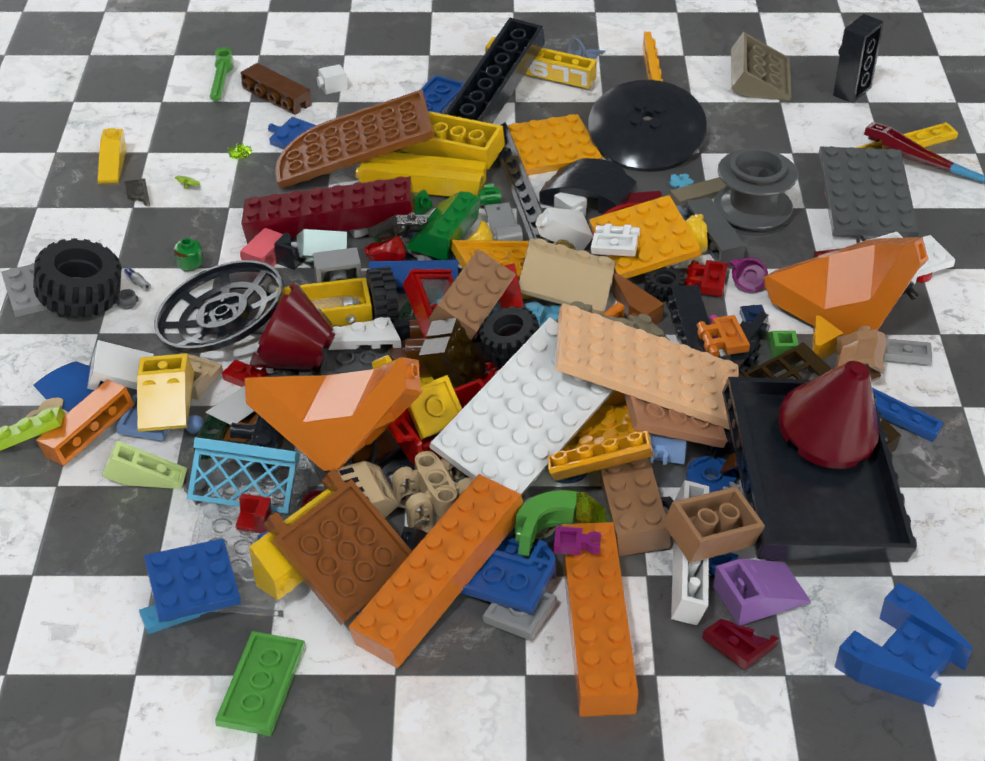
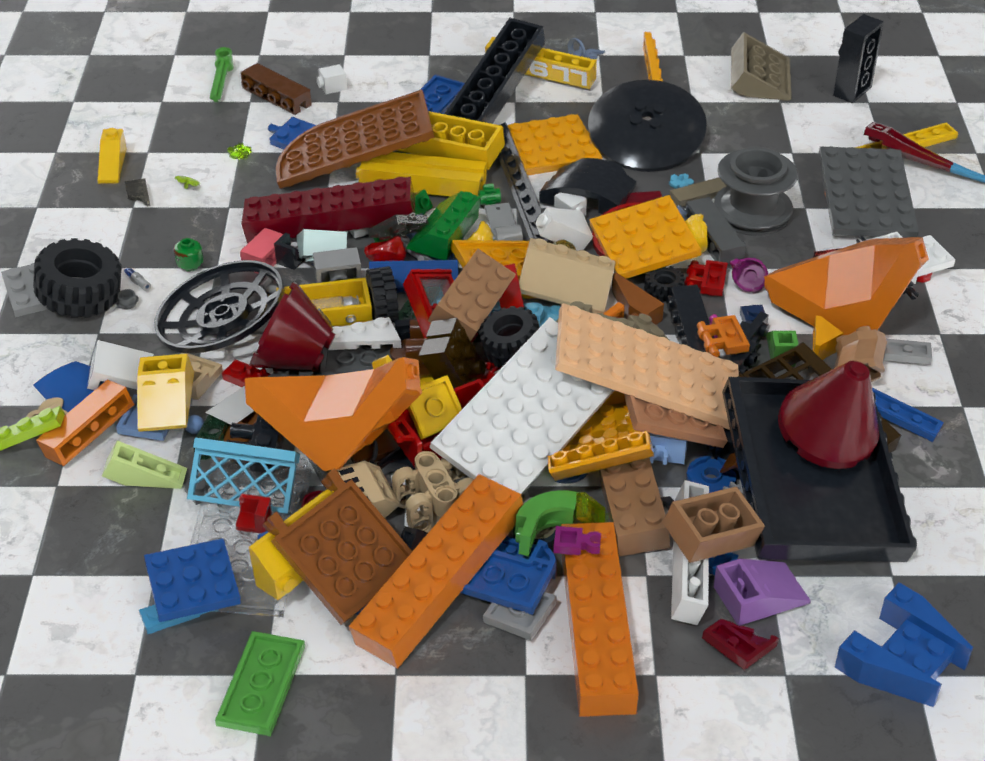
(615, 240): white plate -> none

